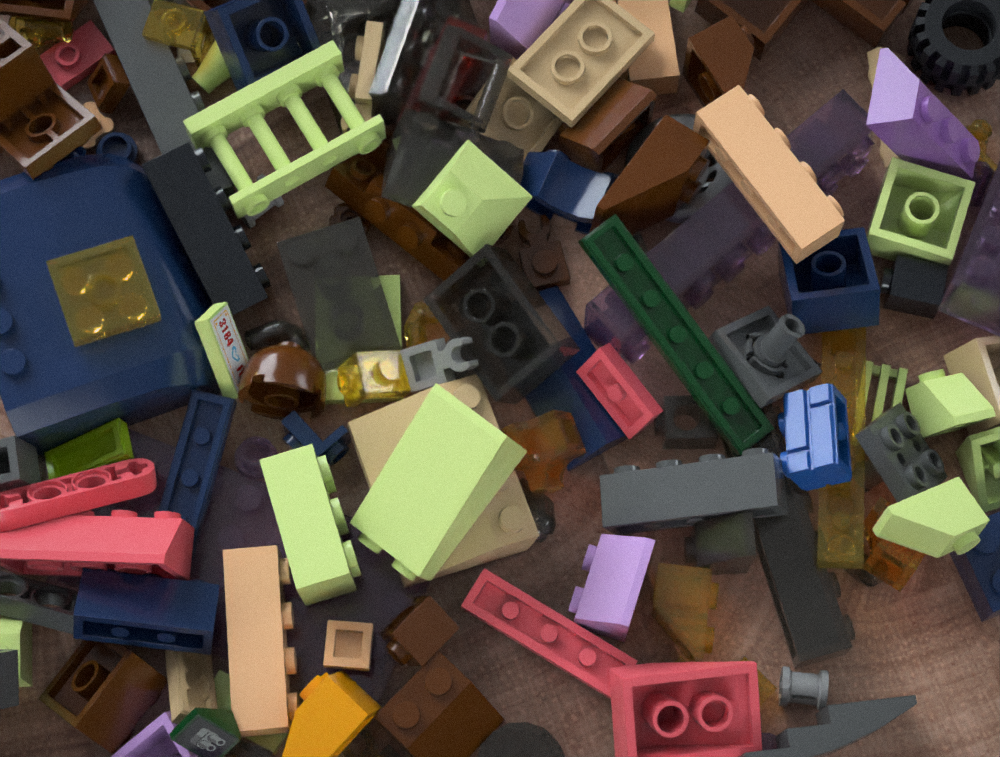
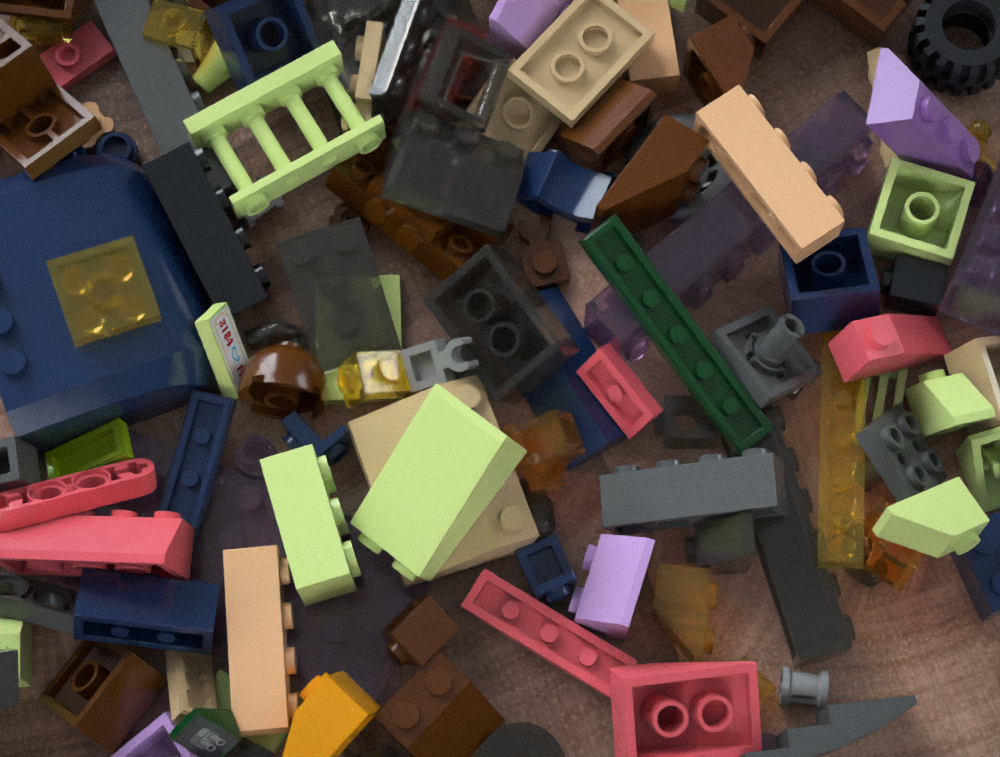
(108, 83): reddish brown tile -> none
(348, 645): light nougat plate -> none
(416, 324): clear yellow arm -> none
(472, 200): yellowish green slope -> none
(547, 569): none -> dark blue bracket
(815, 437): brick -> none
(887, 345): none -> coral slope

